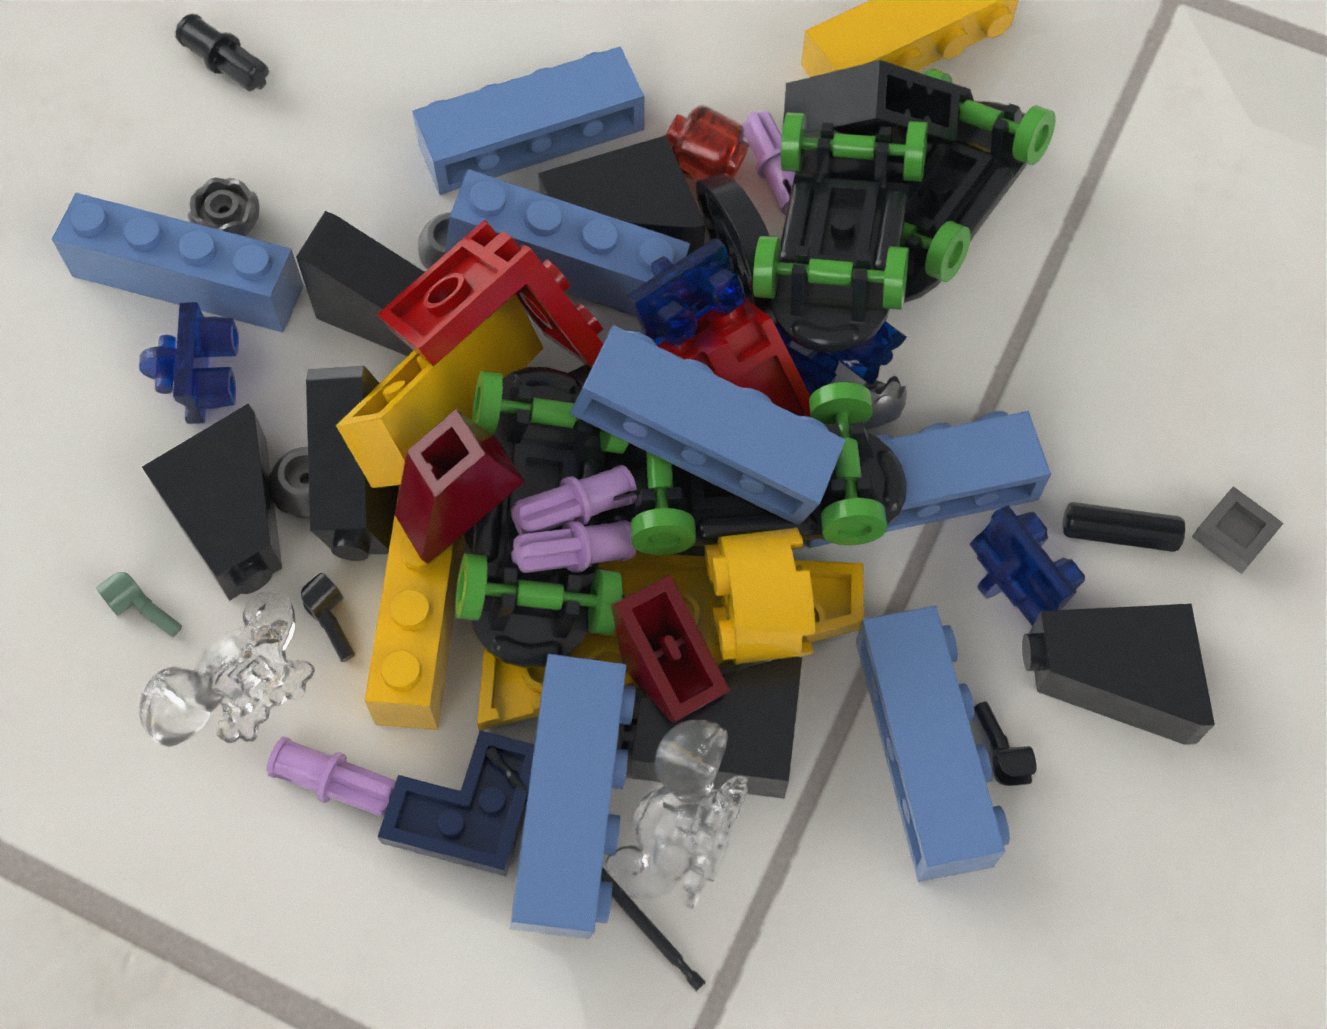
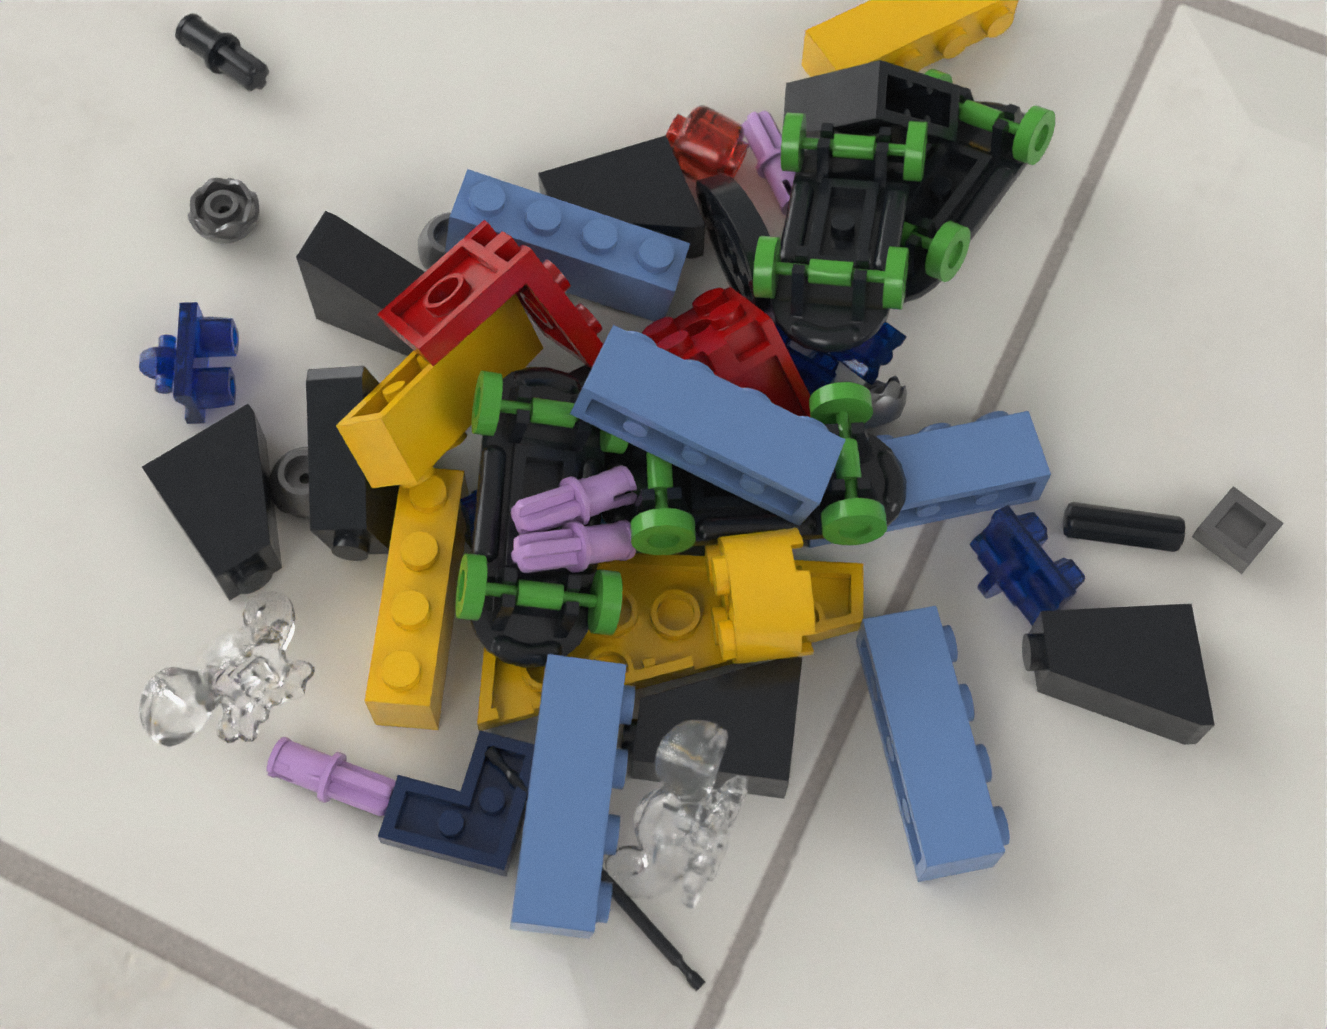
(122, 592): sand green hand -> none
(179, 261): medium blue brick -> none
(318, 599): black hand -> none
(452, 483): dark red slope -> none
(530, 118): medium blue brick -> none
(666, 650): dark red slope -> none
(684, 292): clear blue hips -> none
(1010, 765): black hand -> none

